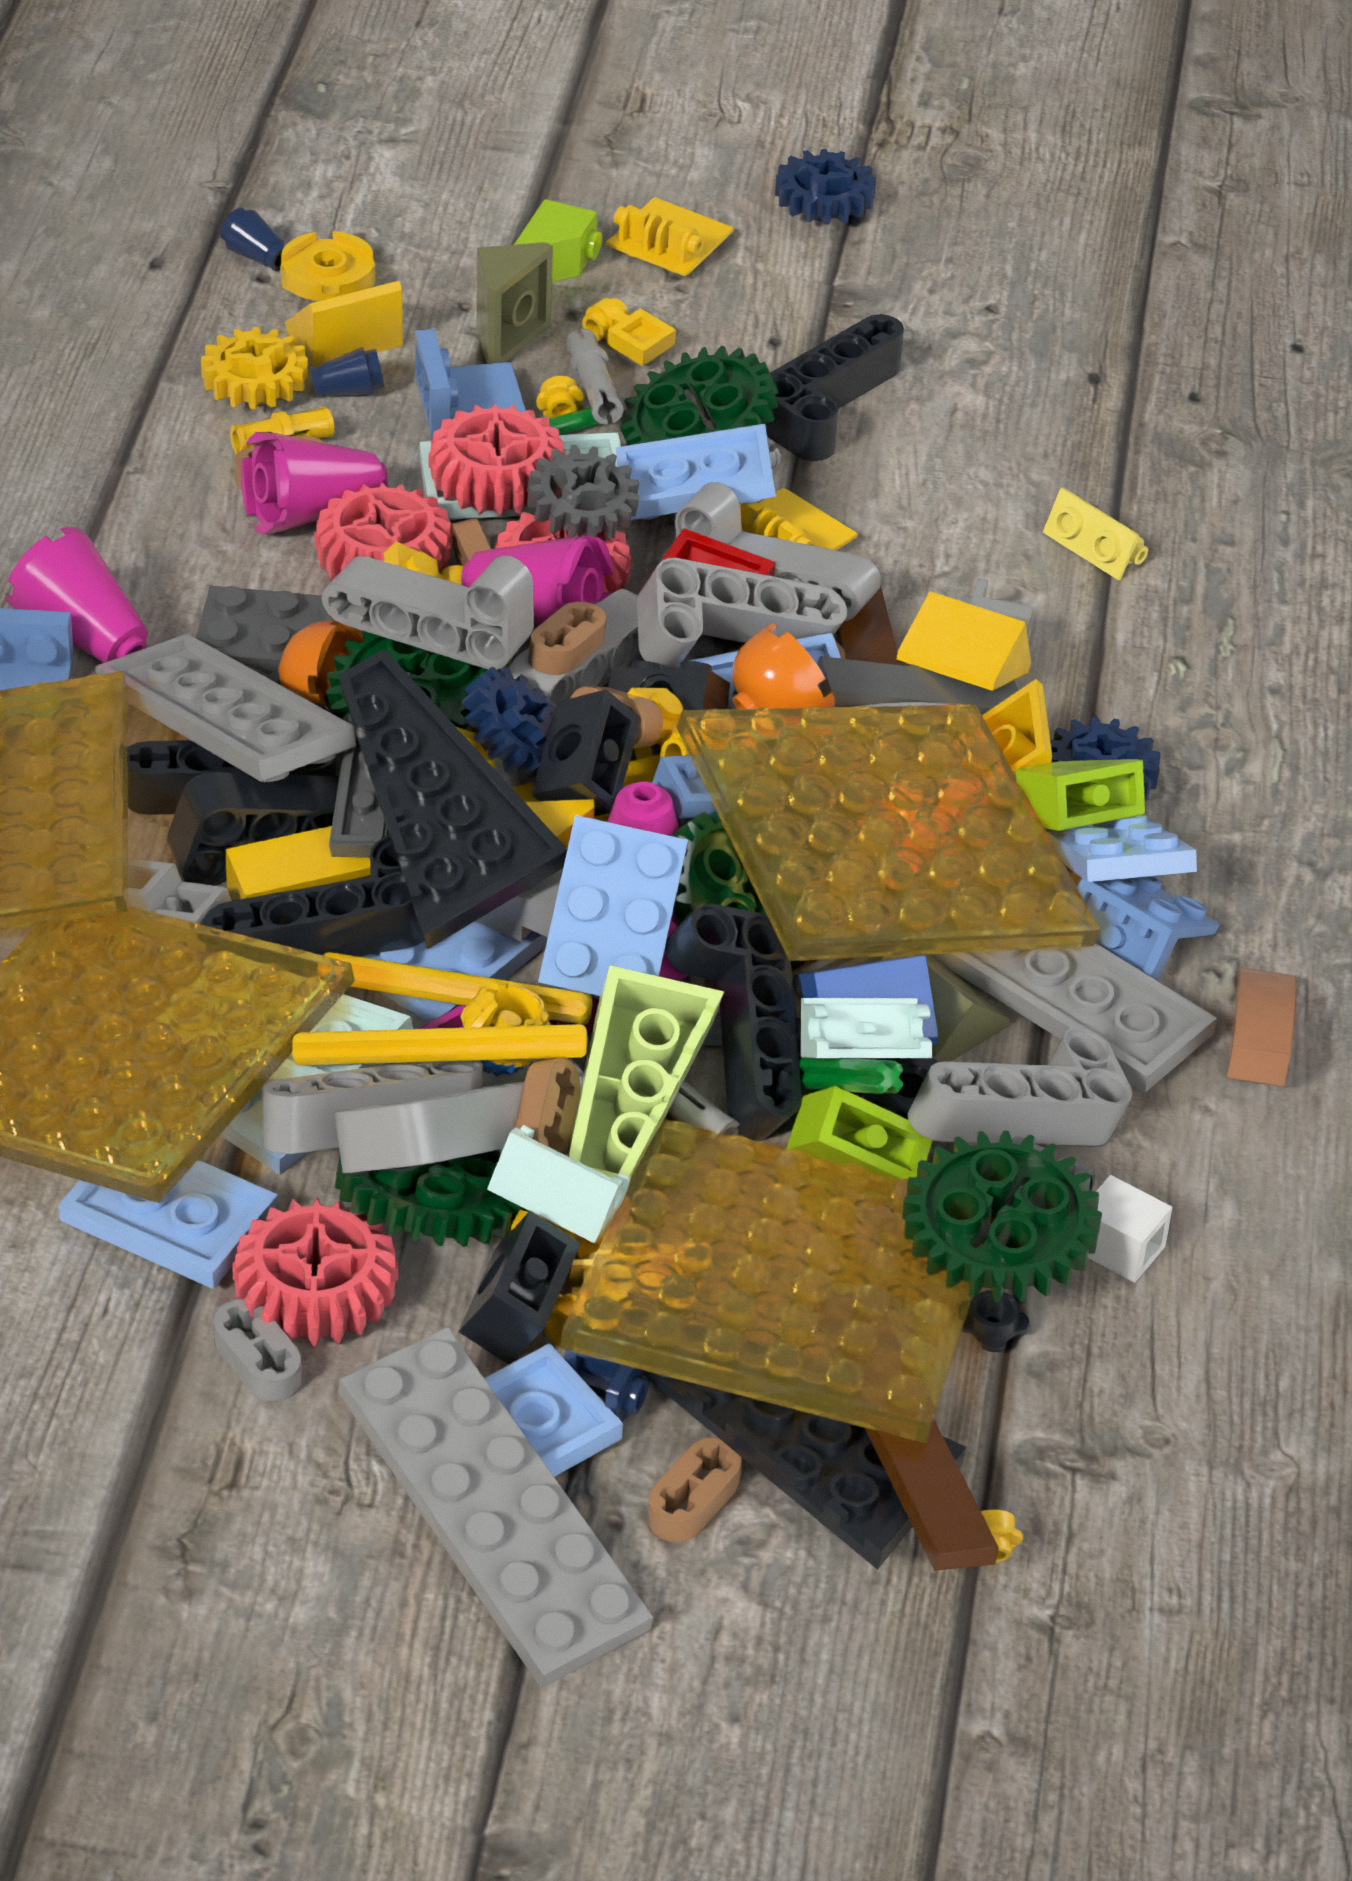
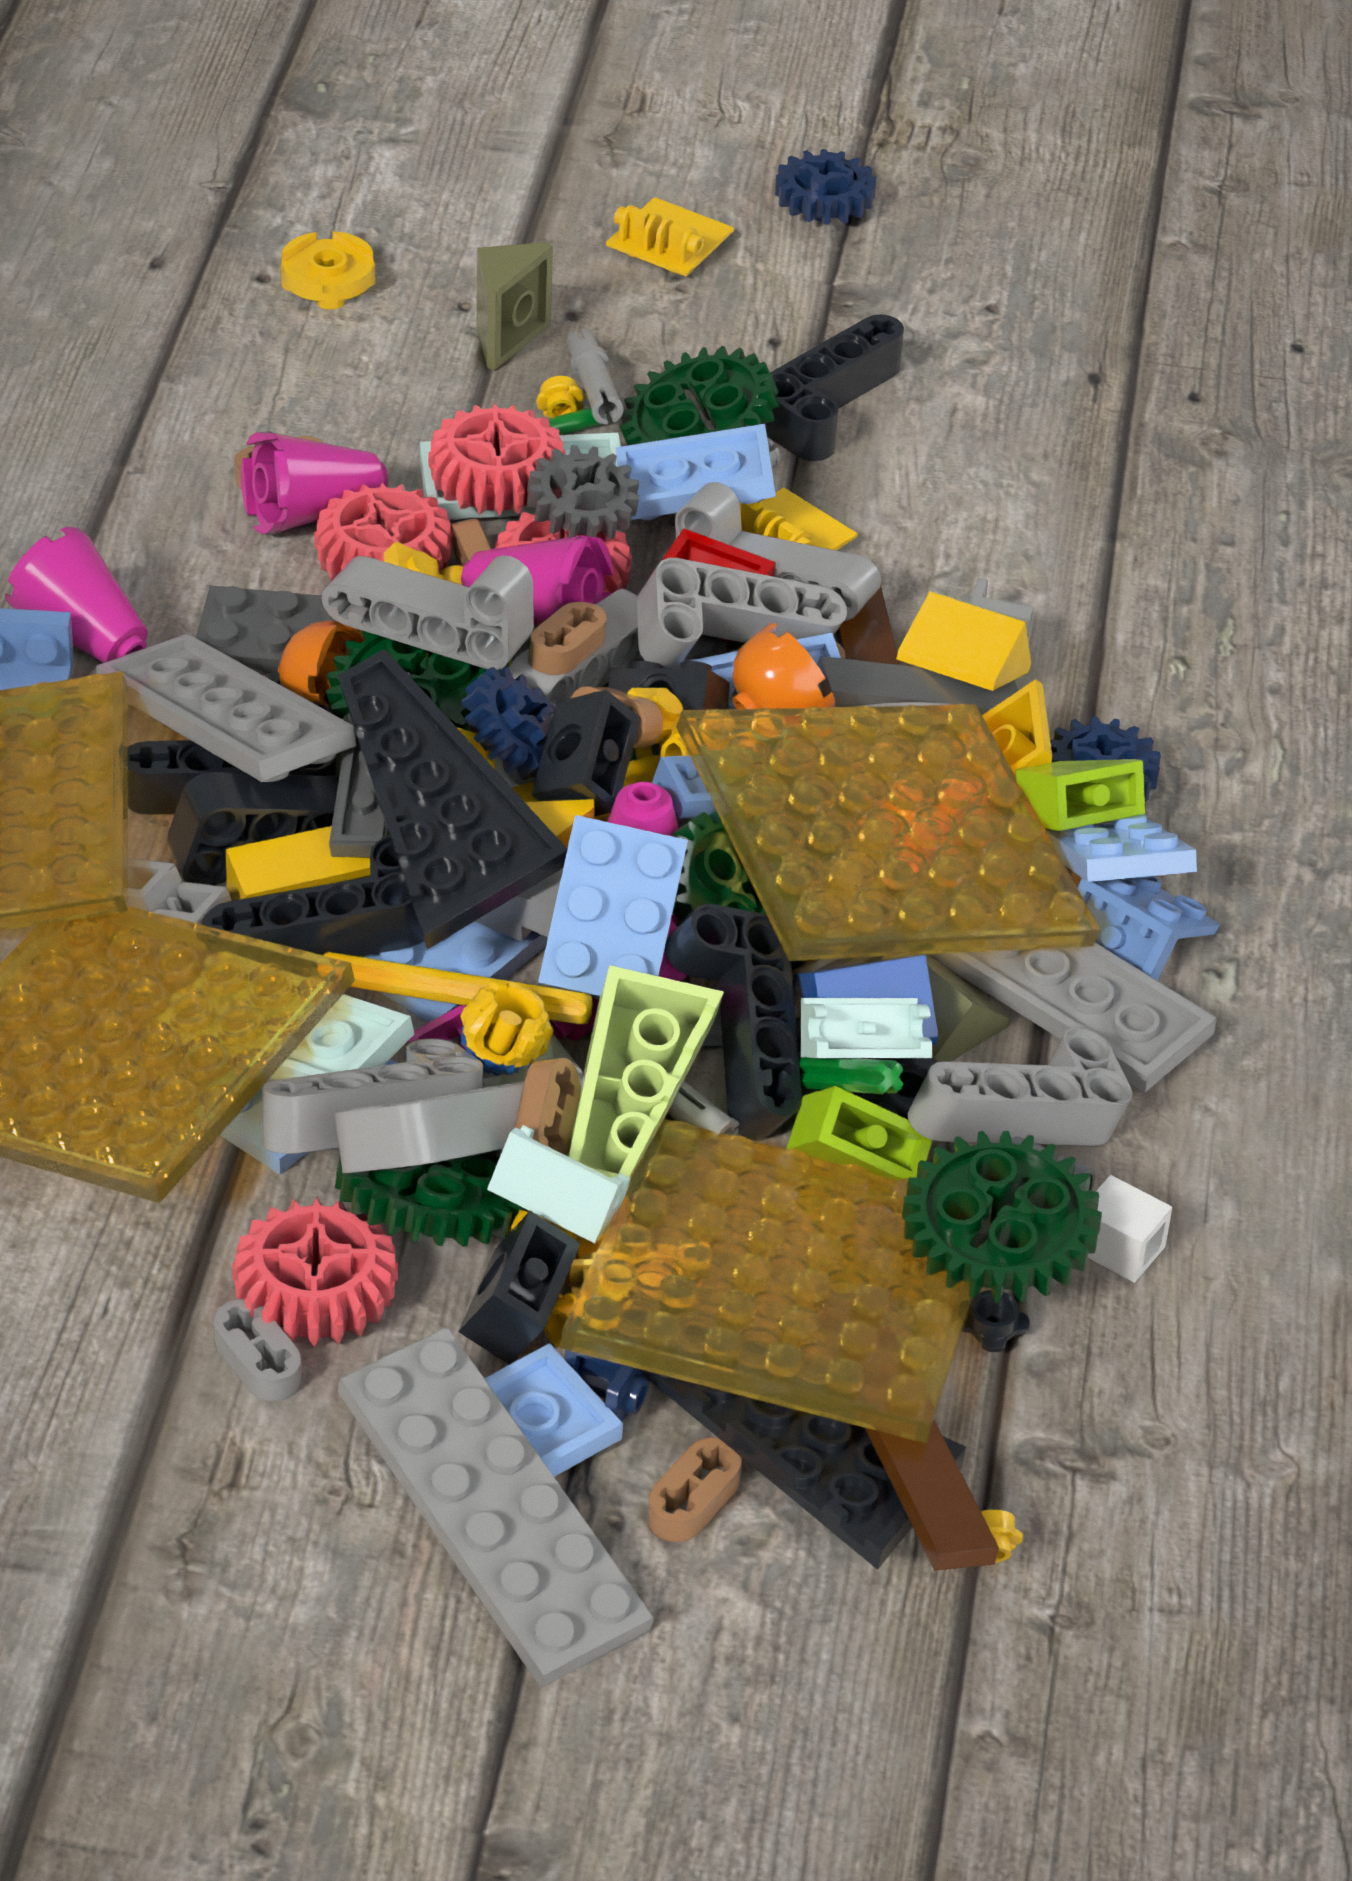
(187, 1232): light blue plate -> none
(252, 237): dark blue cone -> none
(254, 368): yellow gear -> none
(311, 423): yellow pin -> none
(348, 322): yellow slope -> none
(349, 374): dark blue cone -> none
(440, 1044): yellow axle -> none
(459, 388): medium blue bracket -> none
(569, 231): lime slope -> none
(633, 335): yellow plate -> none
(1094, 535): light yellow hinge -> none
(1262, 1027): nougat slope -> none

